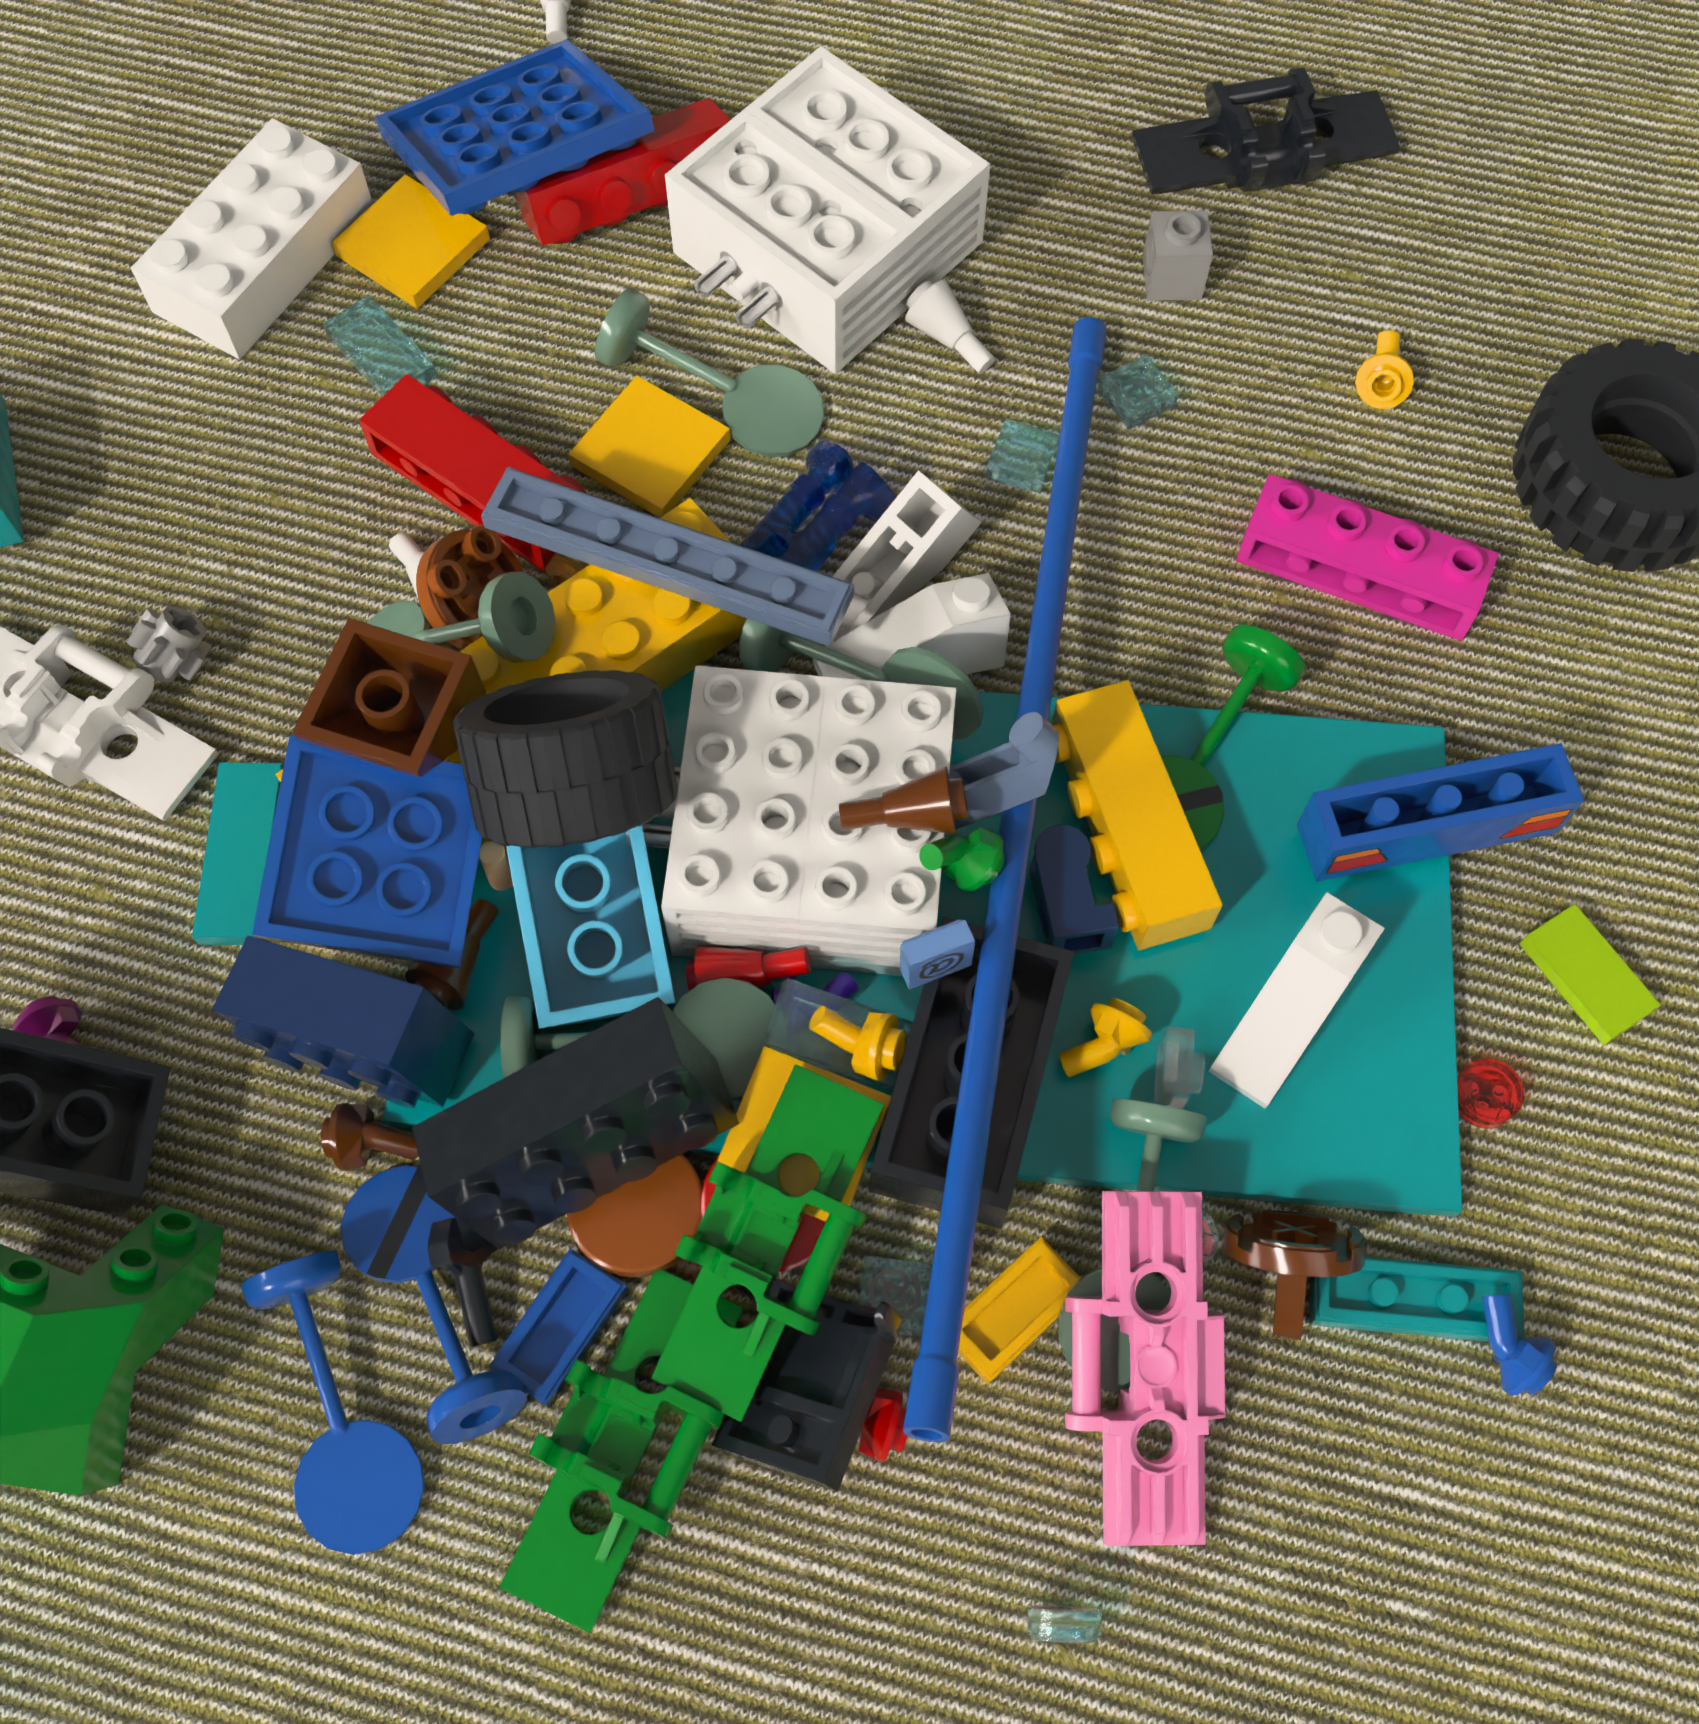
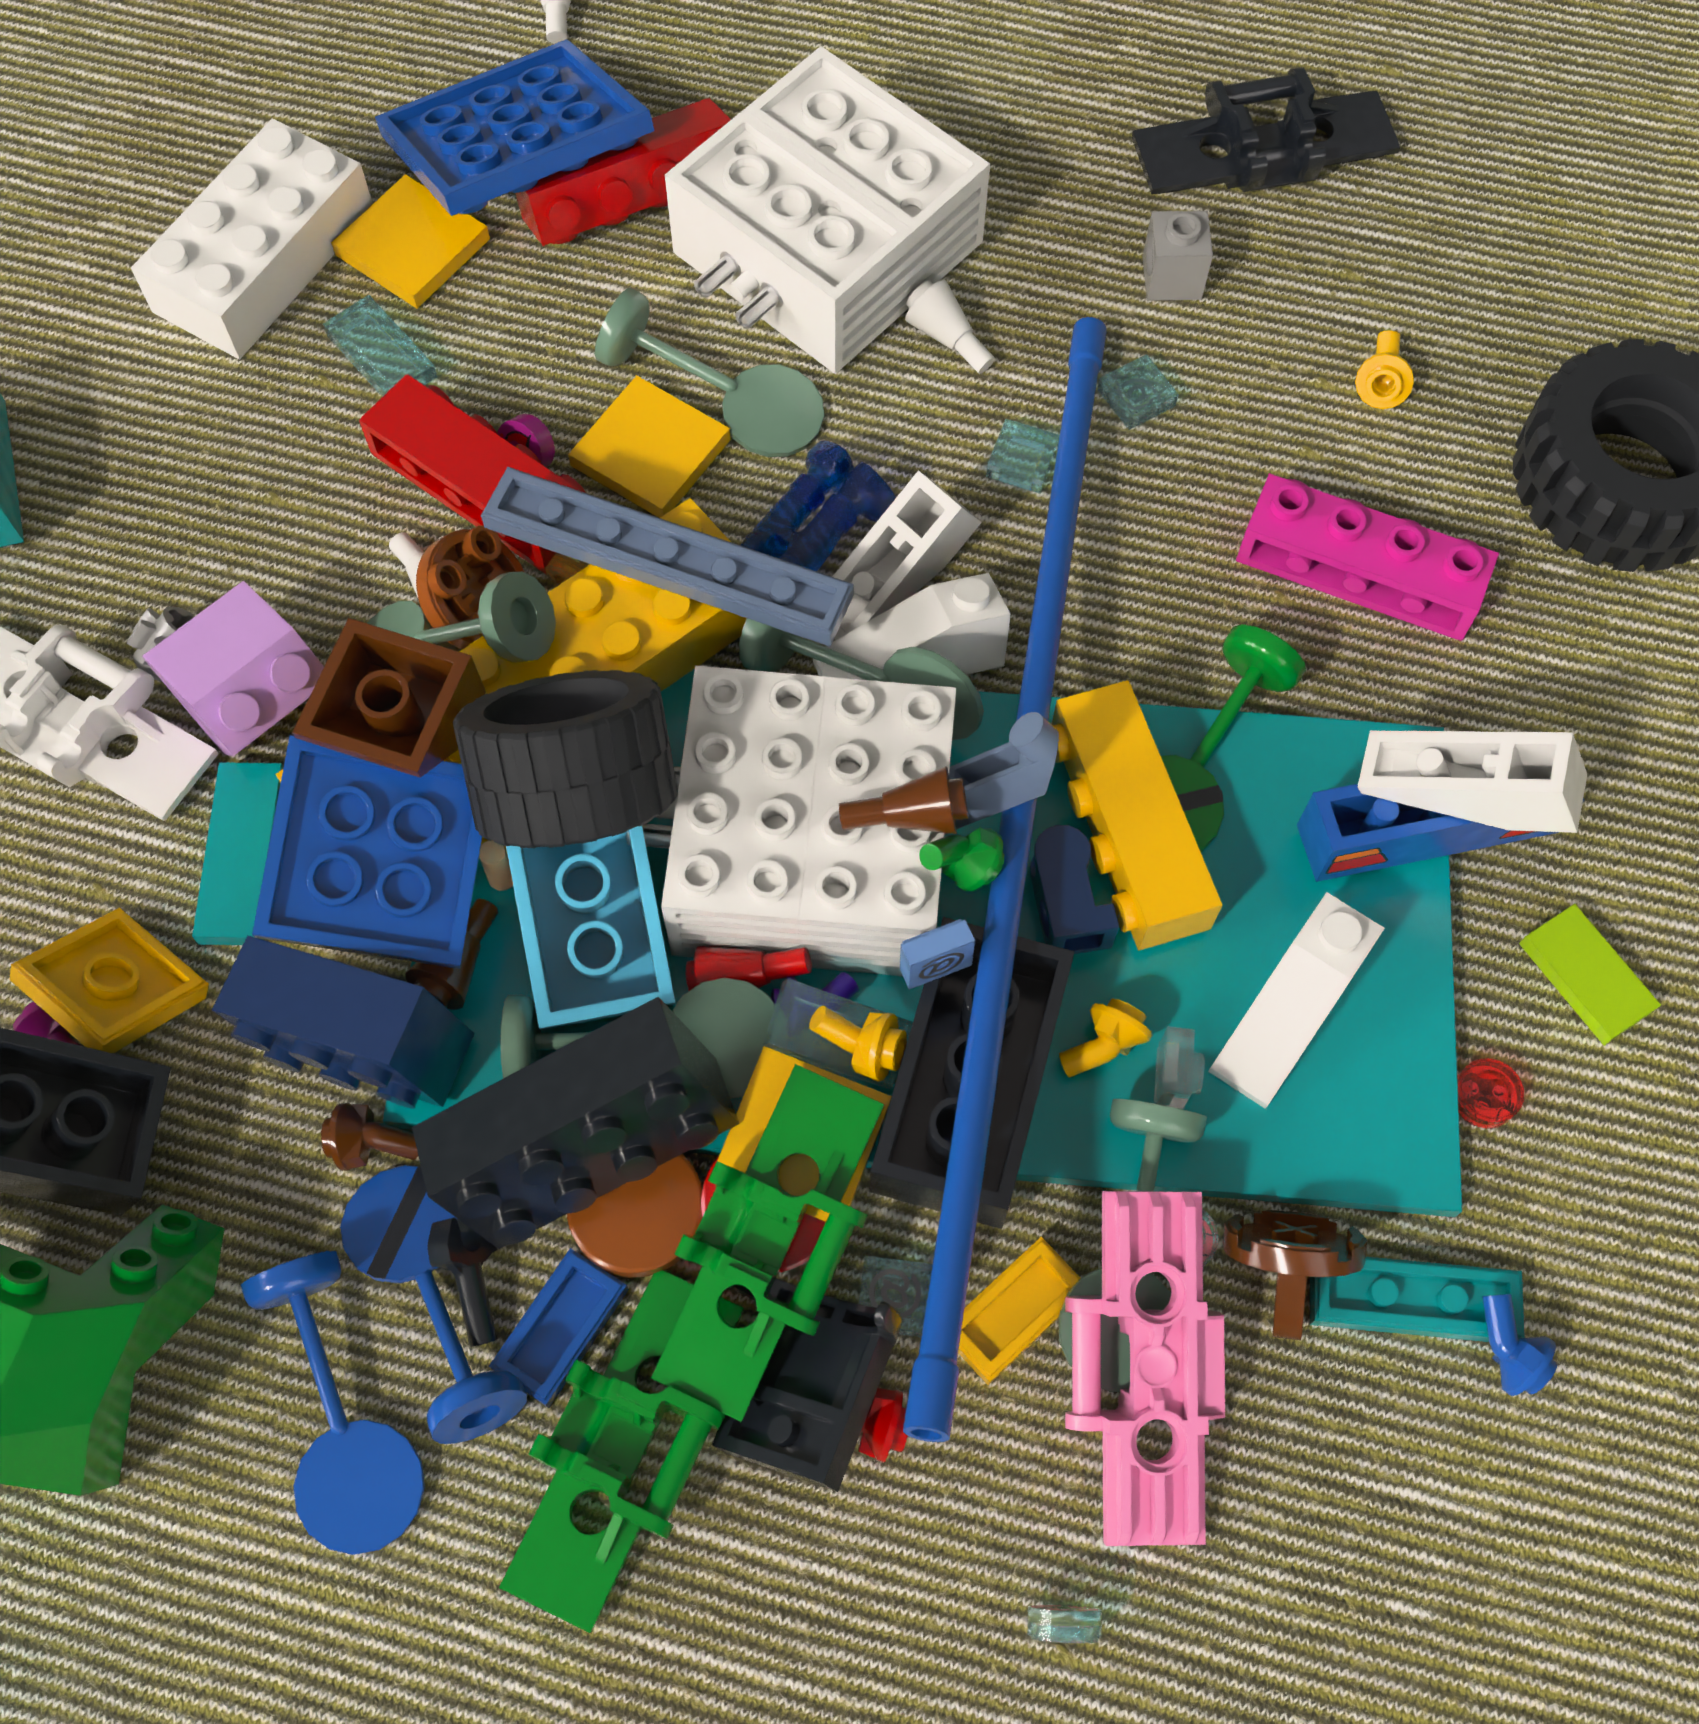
(109, 982): none -> yellow tile
(236, 668): none -> lavender slope
(532, 433): none -> magenta tile
(1480, 776): none -> white slope

